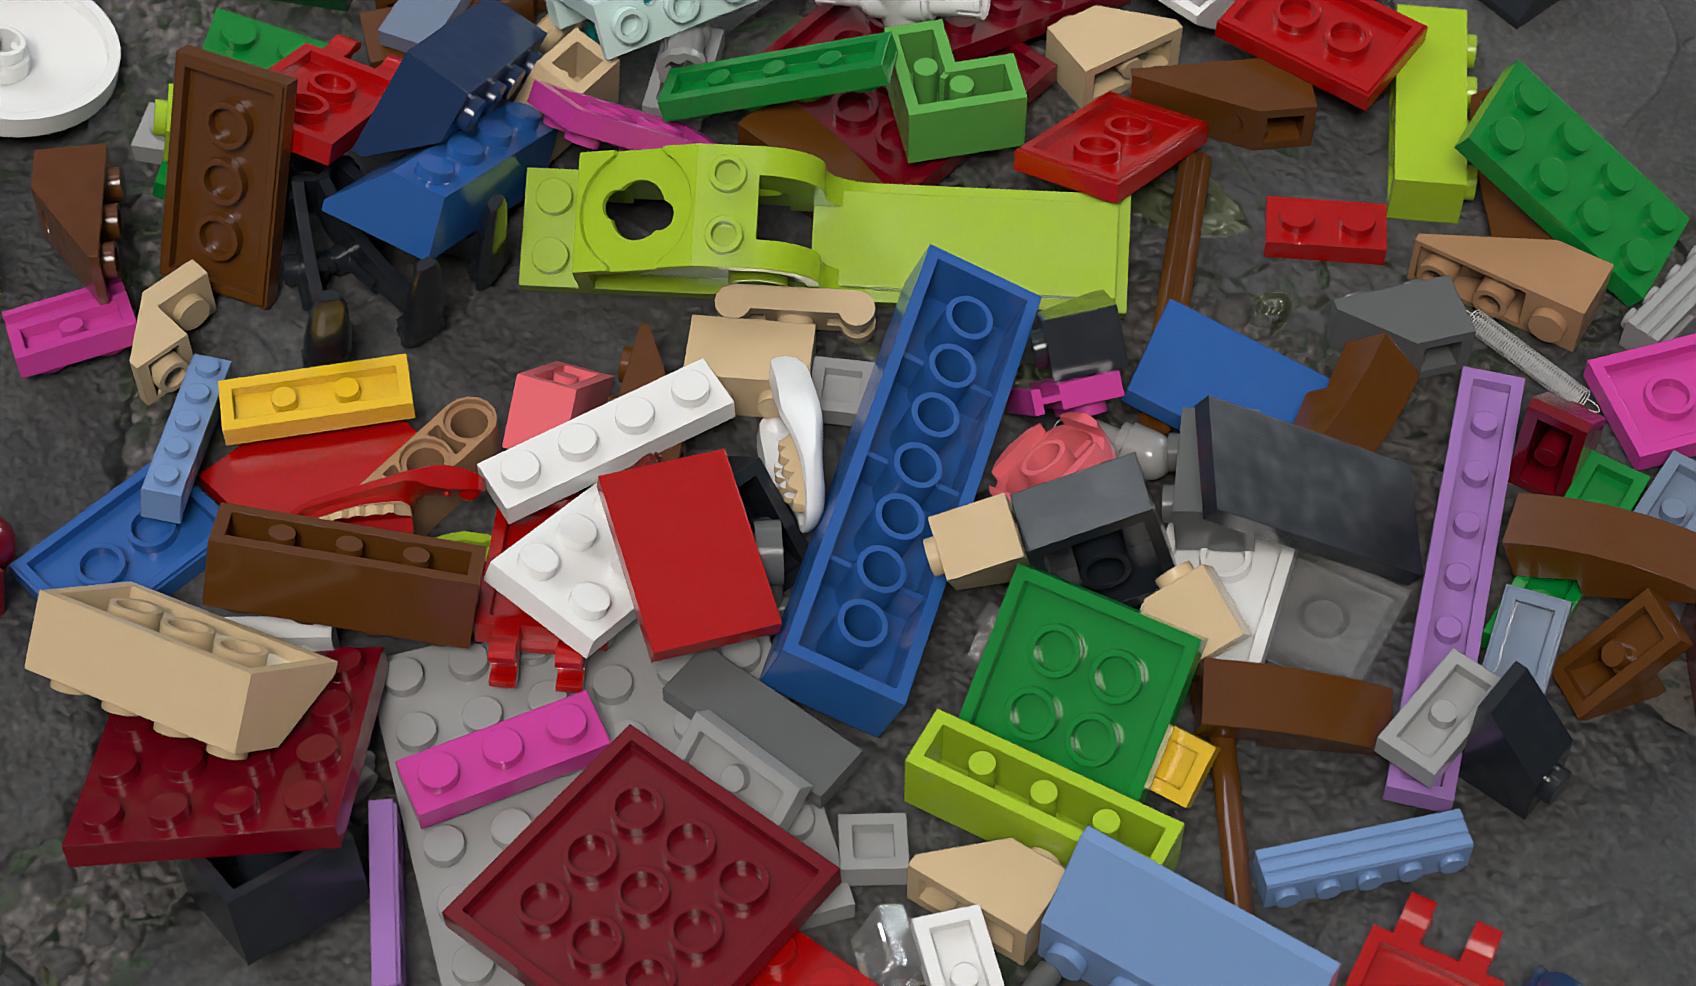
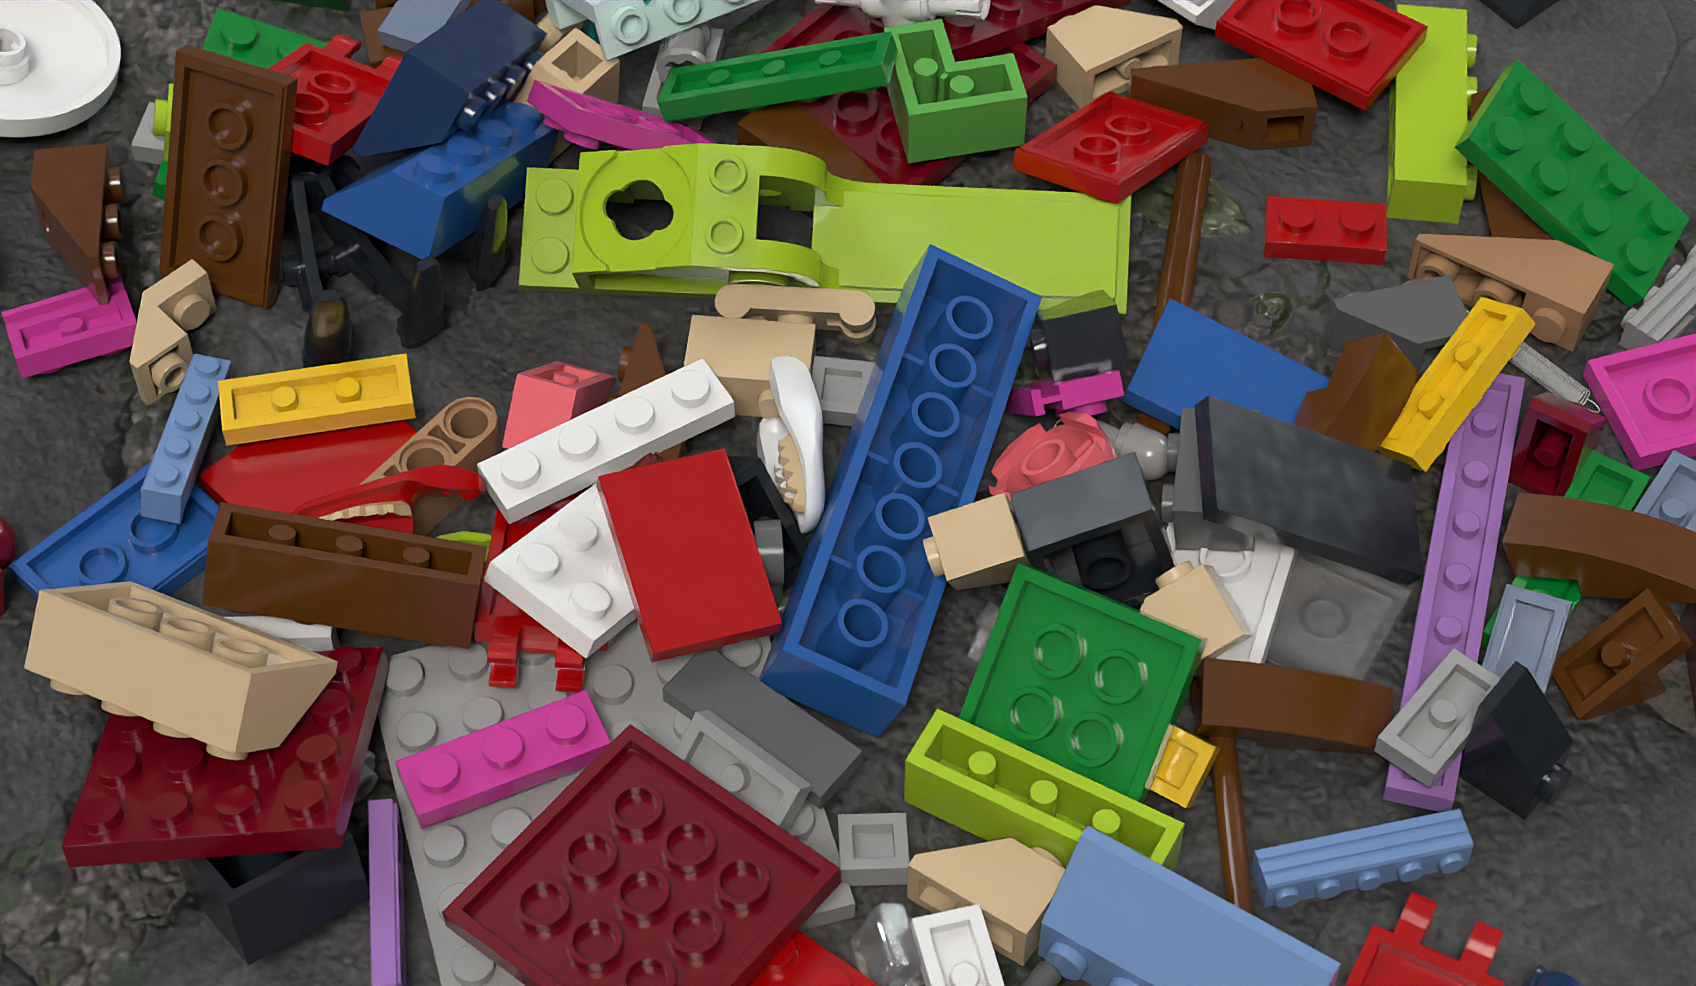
(1456, 382): none -> yellow plate

